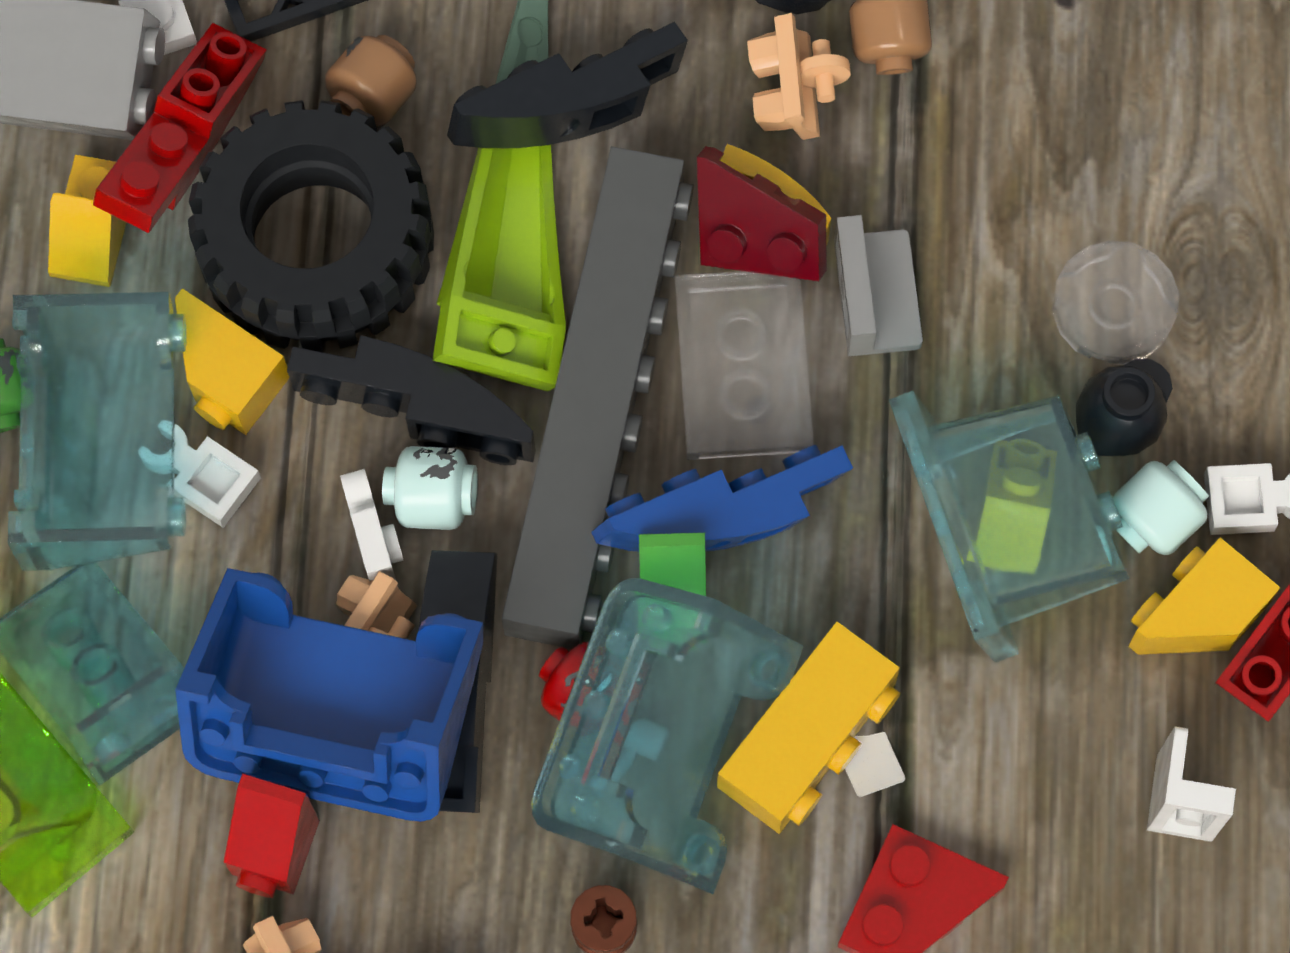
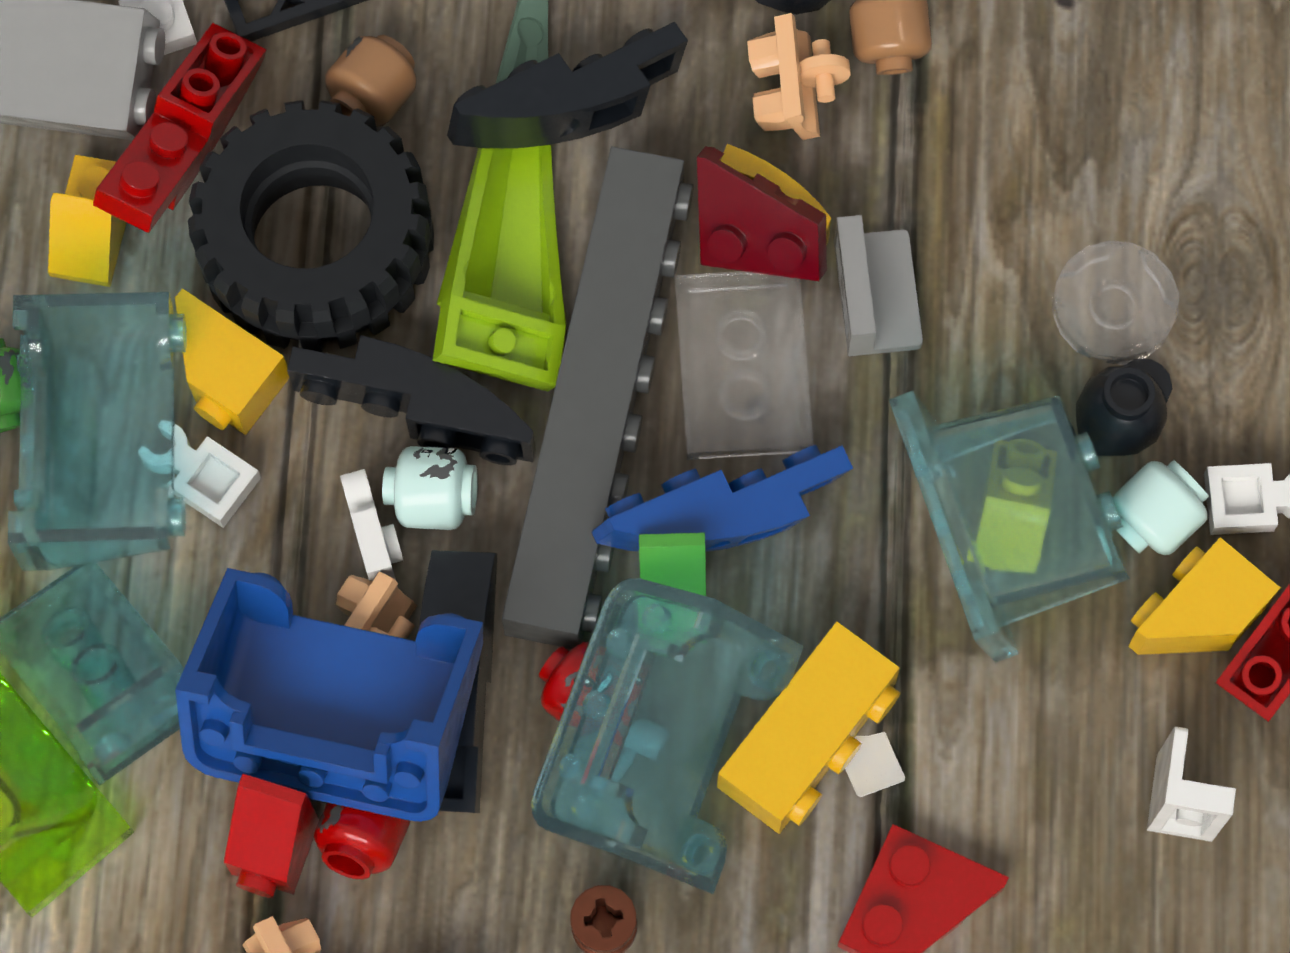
(358, 841): none -> red head

